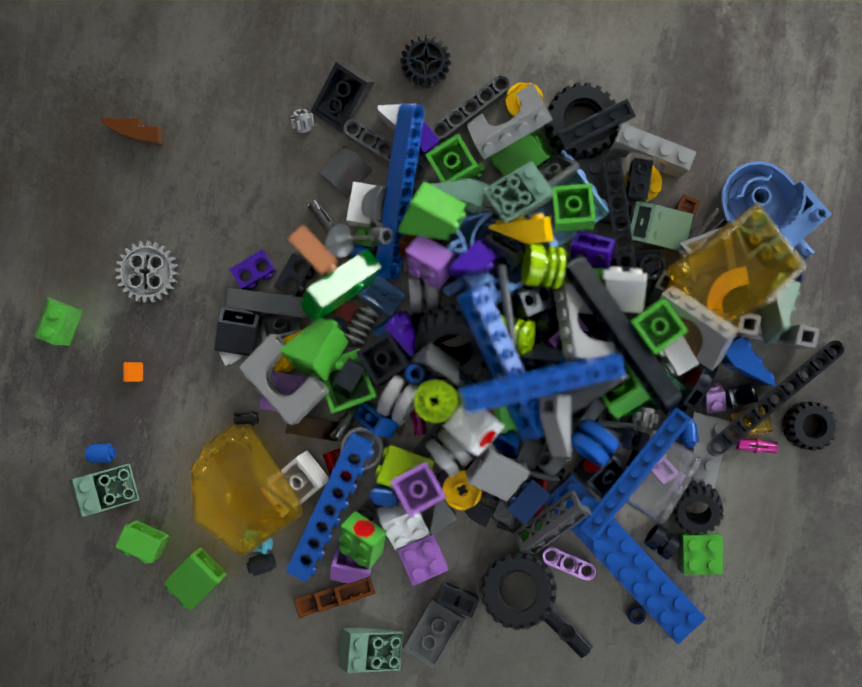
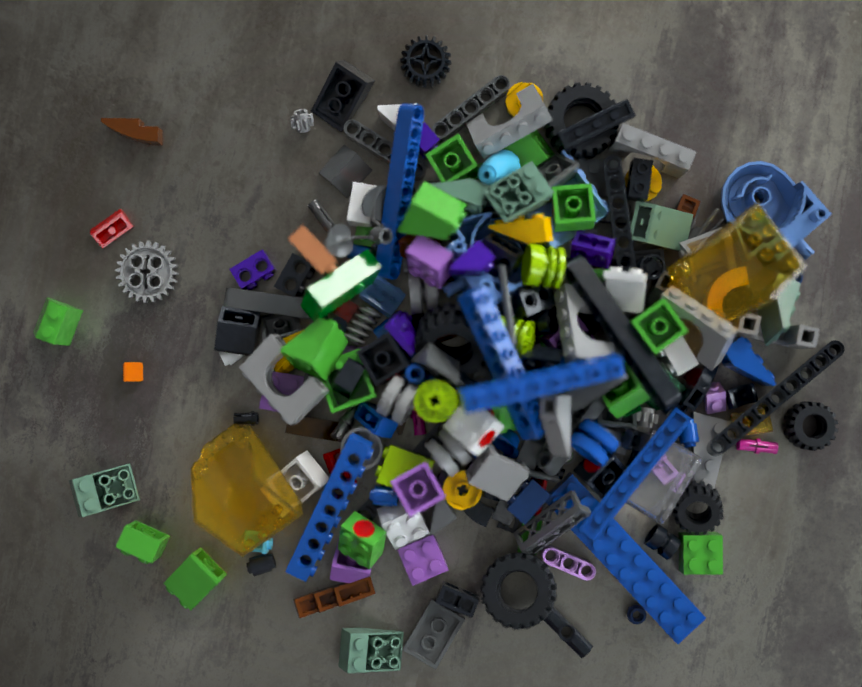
(100, 453): blue brick -> none
(111, 228): none -> red slope
(498, 166): none -> medium azure cone

